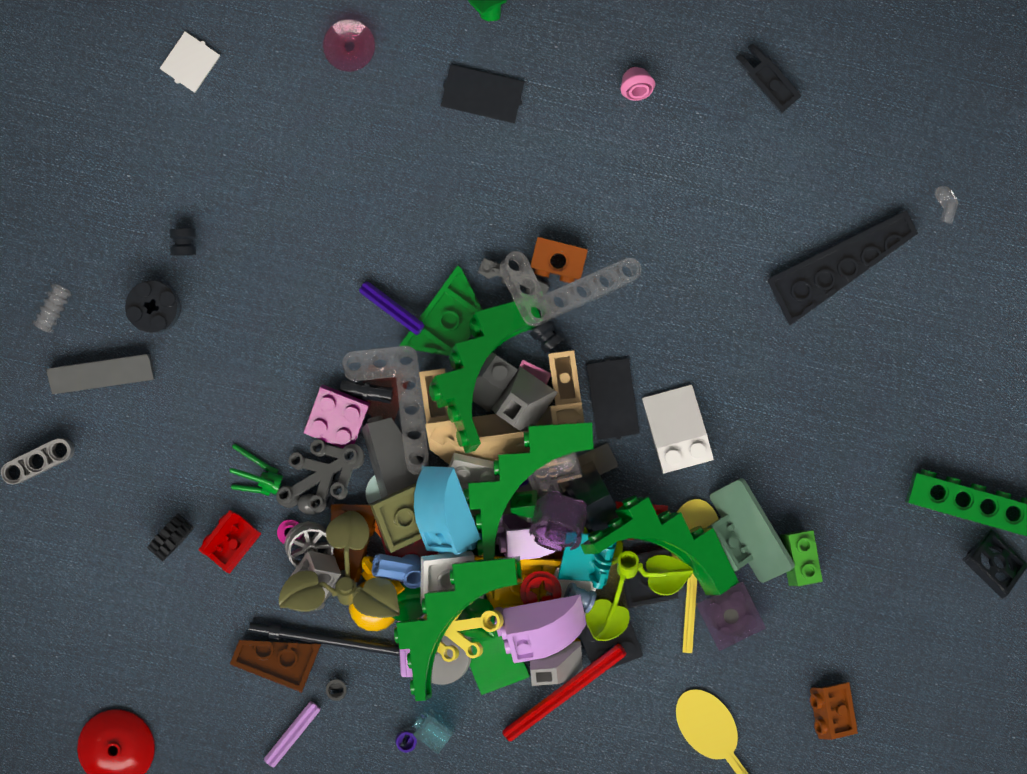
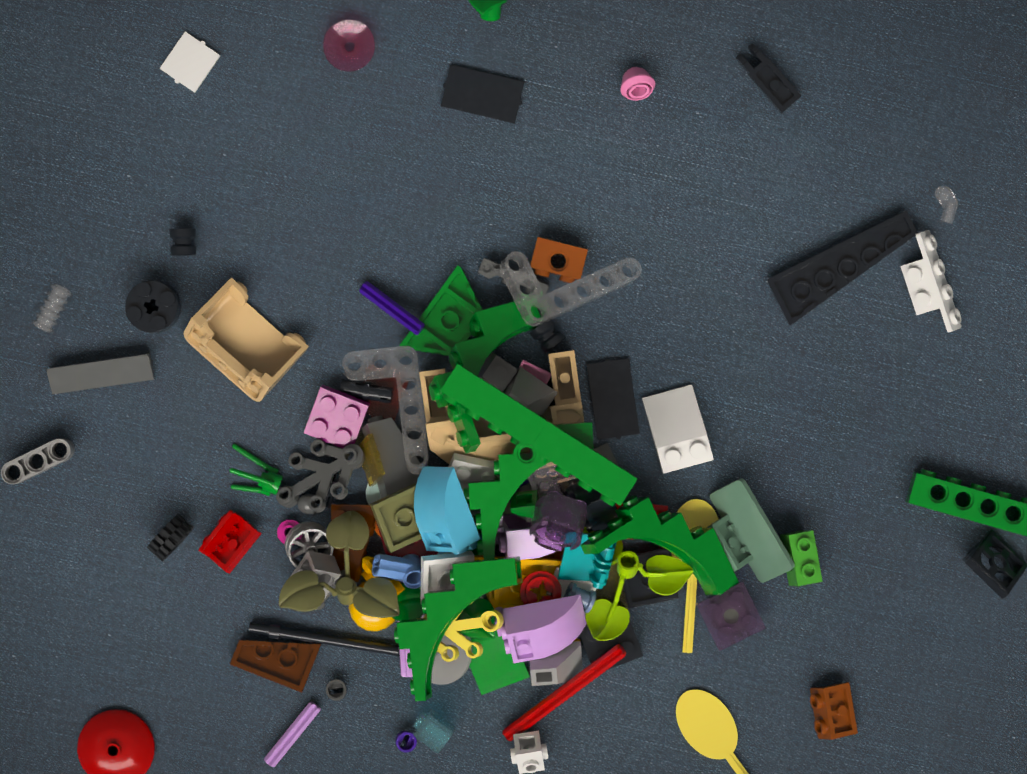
(243, 341): none -> tan windscreen
(372, 462): none -> clear yellow piece
(529, 752): none -> white brick
(539, 434): none -> green hinge
(928, 283): none -> white bracket

